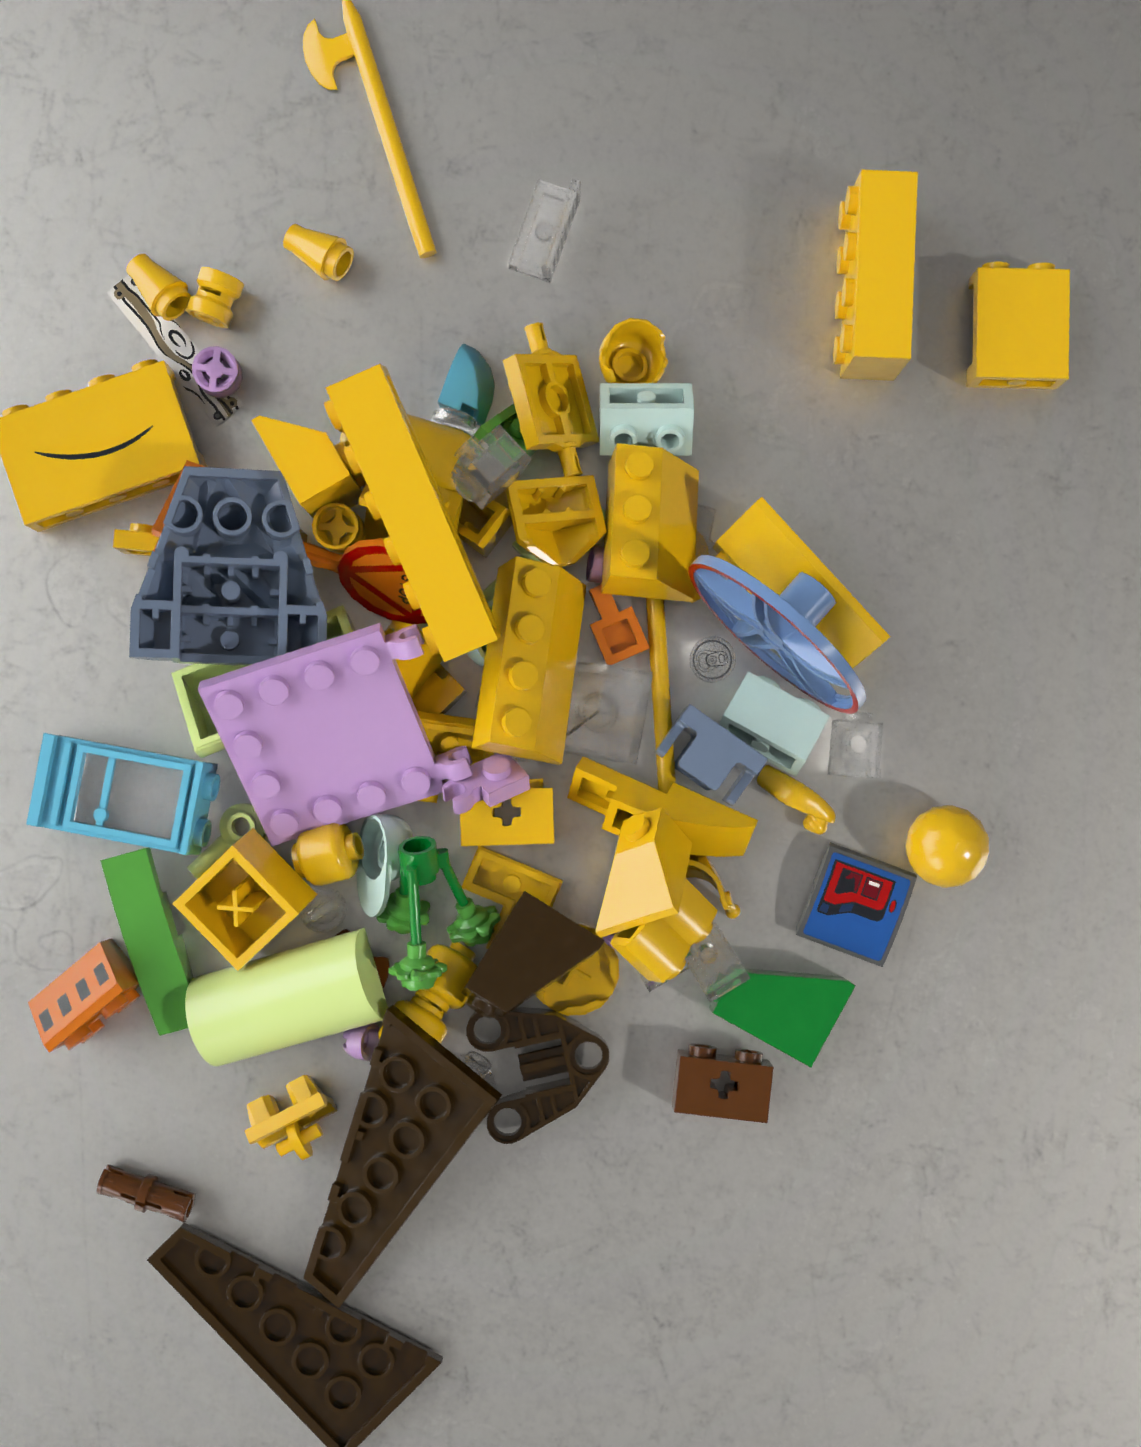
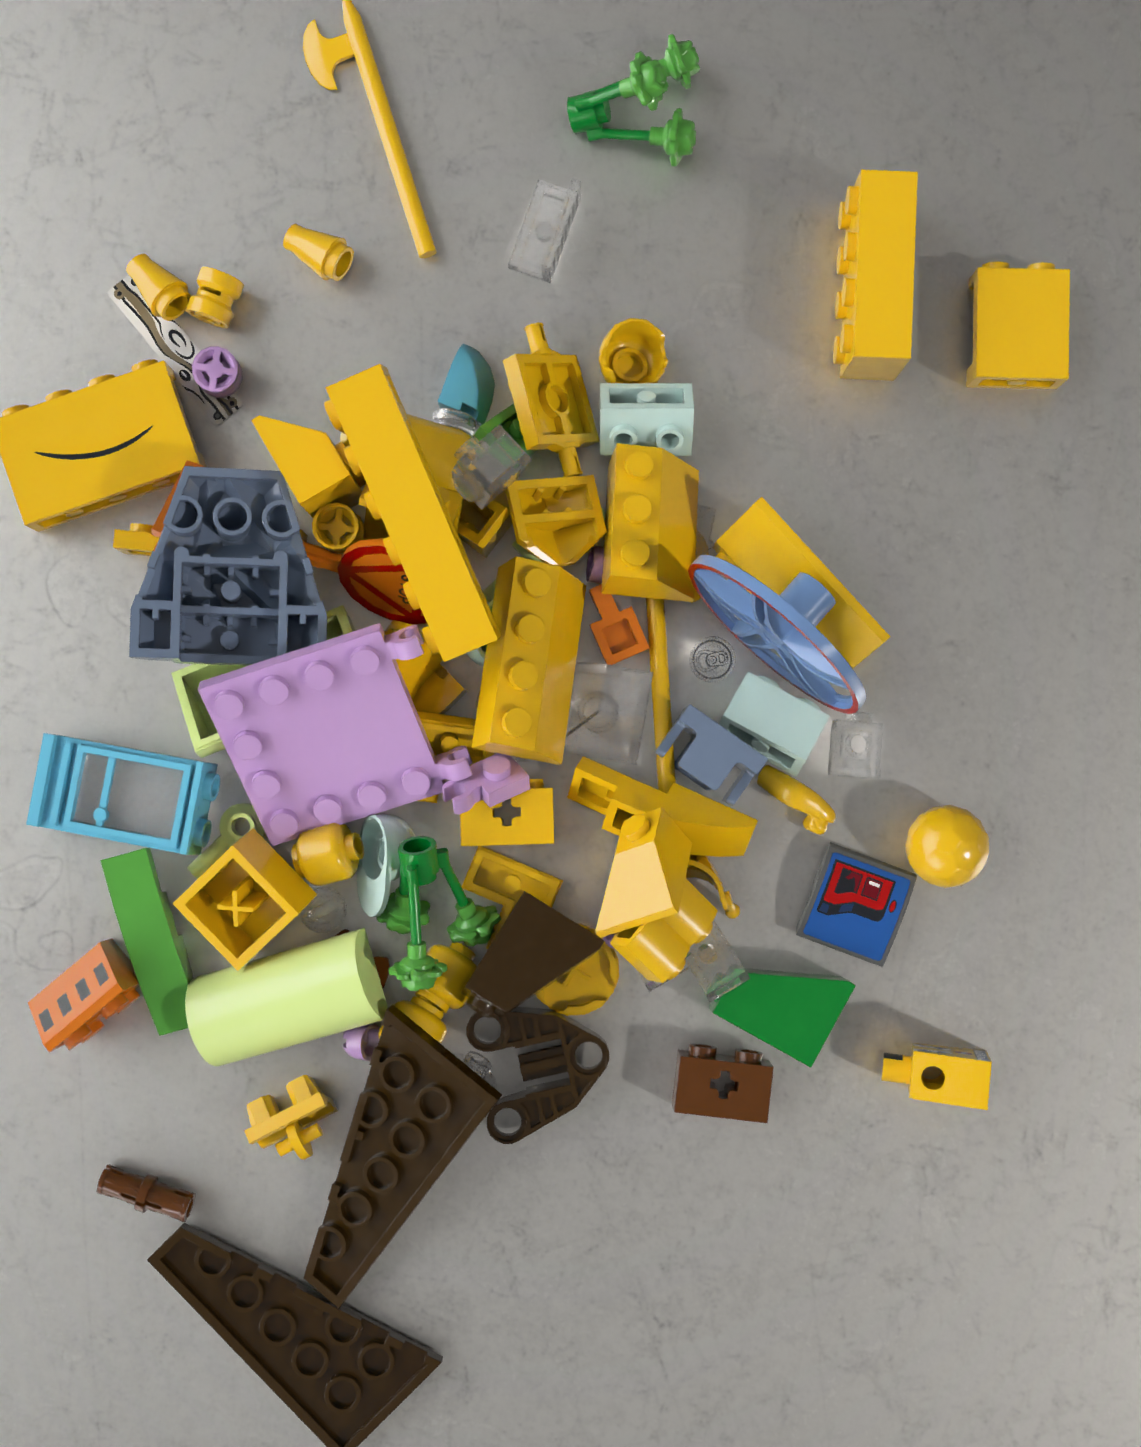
(648, 83): none -> bright green plant
(961, 1082): none -> yellow torso

